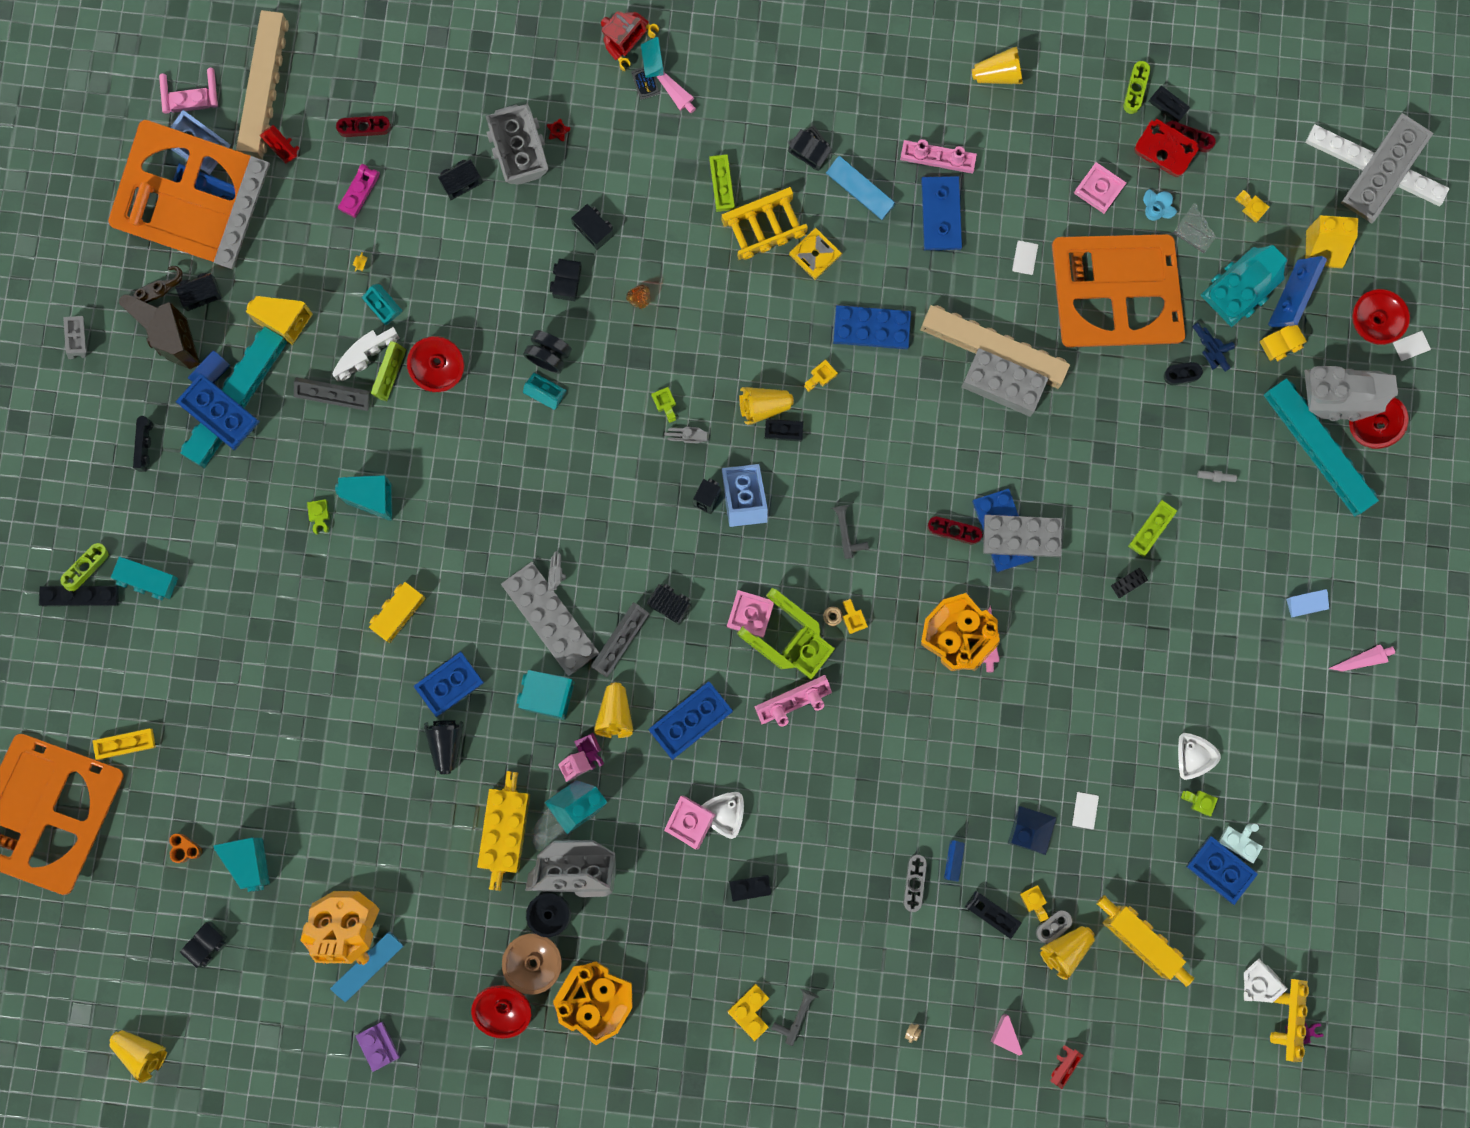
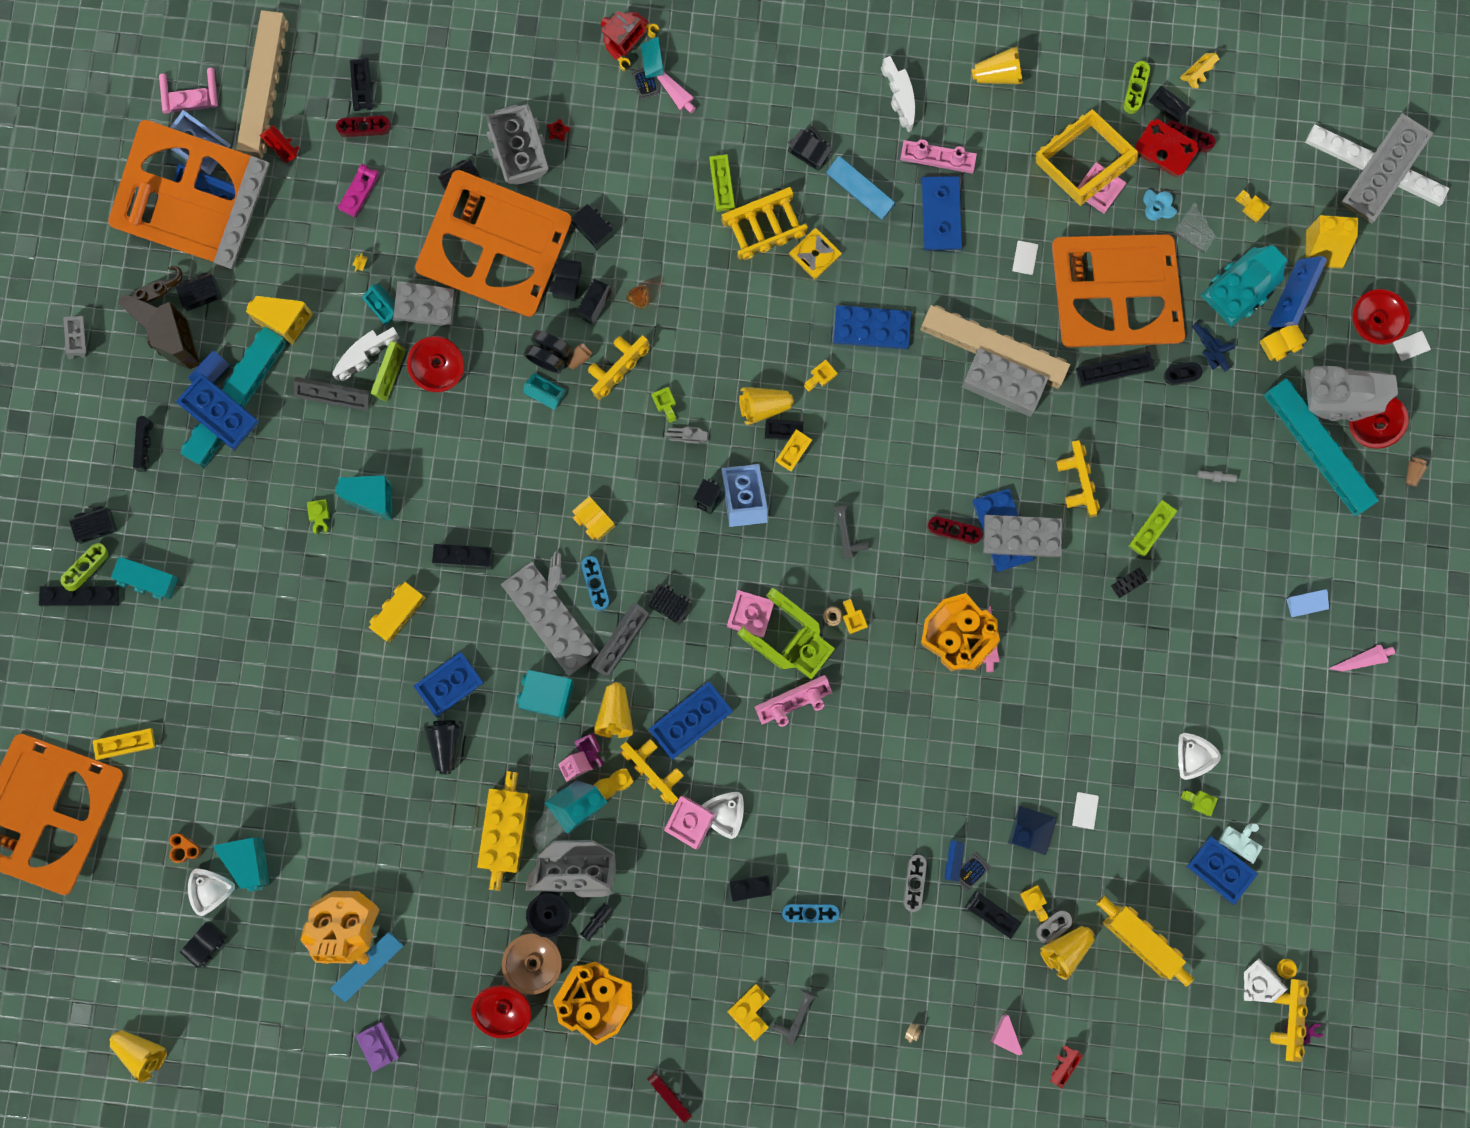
(92, 525): none -> black brick
(207, 890): none -> white hat
(361, 84): none -> black plate
(423, 304): none -> light grey plate
(463, 556): none -> black brick
(506, 226): none -> orange door
(578, 356): none -> medium nougat cone
(593, 301): none -> black brick
(593, 518): none -> yellow brick
(596, 568): none -> dark azure beam
(596, 922): none -> black pin
(618, 781): none -> yellow brick
(627, 362): none -> yellow plate
(664, 785): none -> yellow plate
(669, 1097): none -> dark red beam
(793, 450): none -> yellow plate
(825, 907): none -> dark azure beam
(903, 99): none -> white slope
(972, 871): none -> sticker
(1072, 131): none -> yellow window
(1086, 497): none -> yellow plate
(1115, 369): none -> black plate
(1196, 71): none -> yellow plate
(1286, 968): none -> yellow plate
(1415, 471): none -> medium nougat cone

